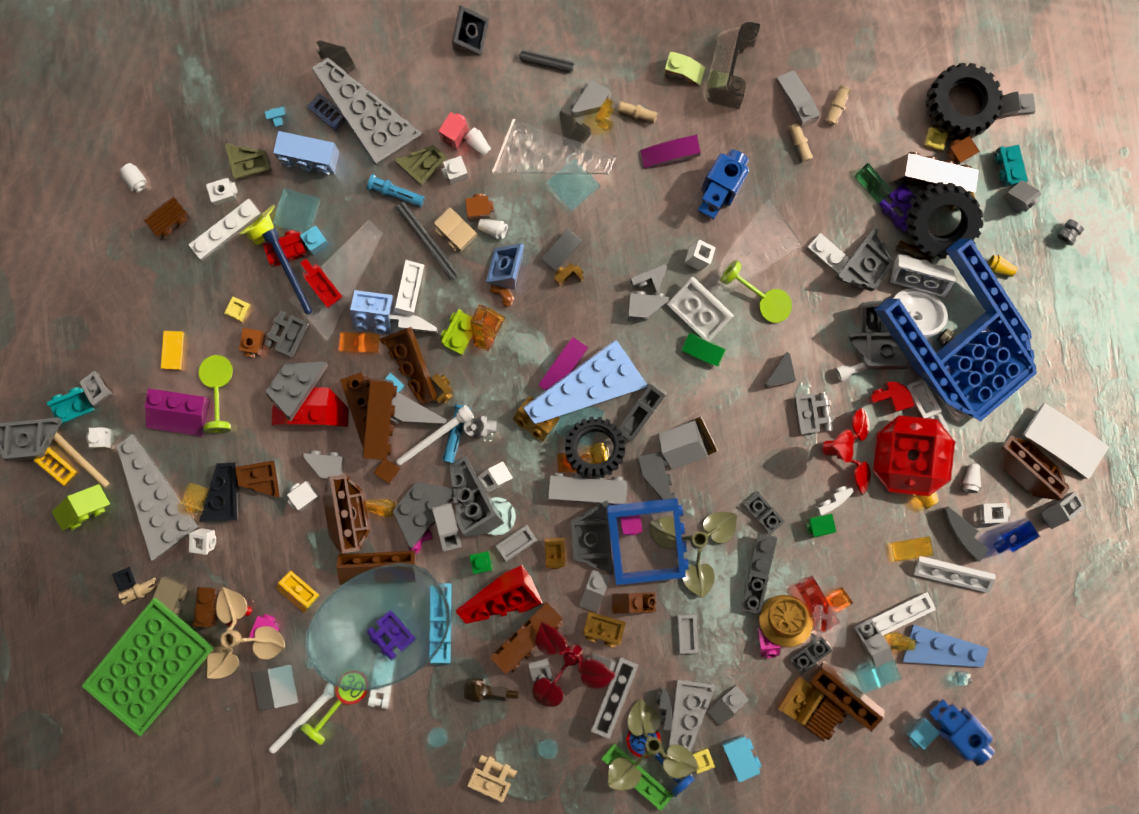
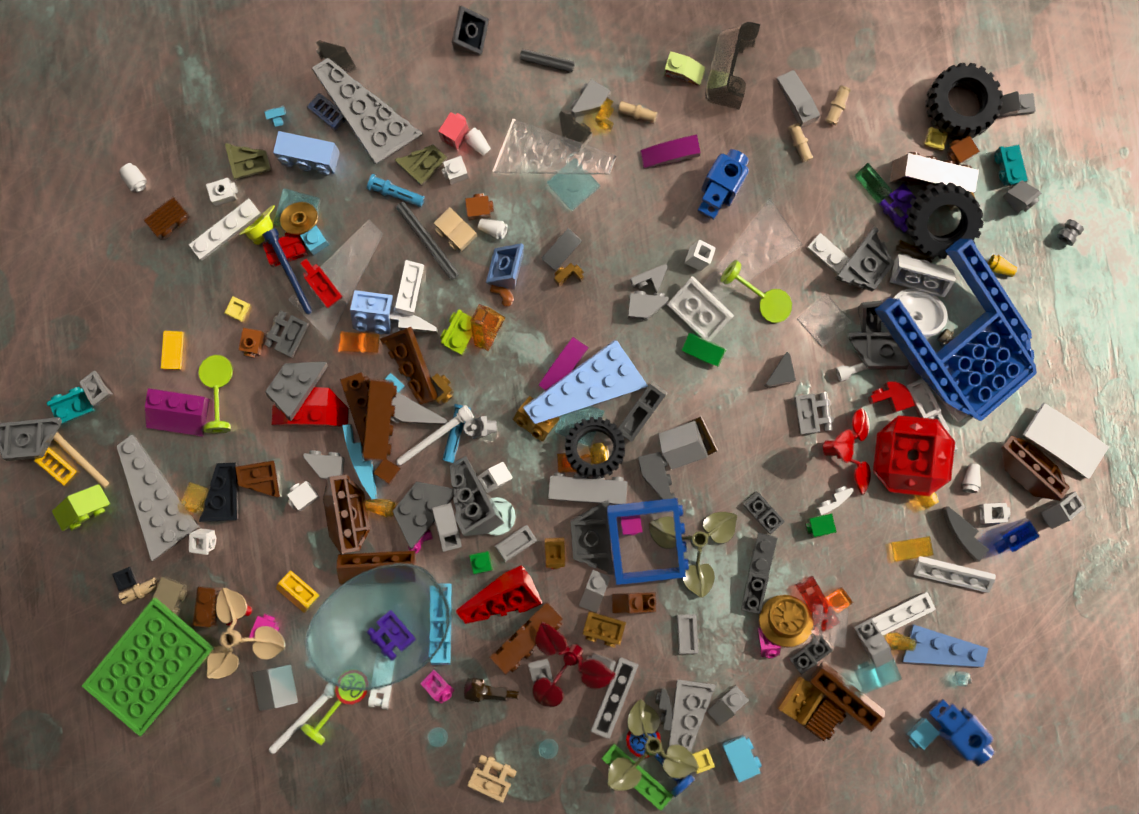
(99, 438): white brick -> none
(298, 212): none -> pearl gold dish
(363, 468): none -> medium azure slope
(437, 687): none -> dark pink bracket
(824, 320): none -> clear plate

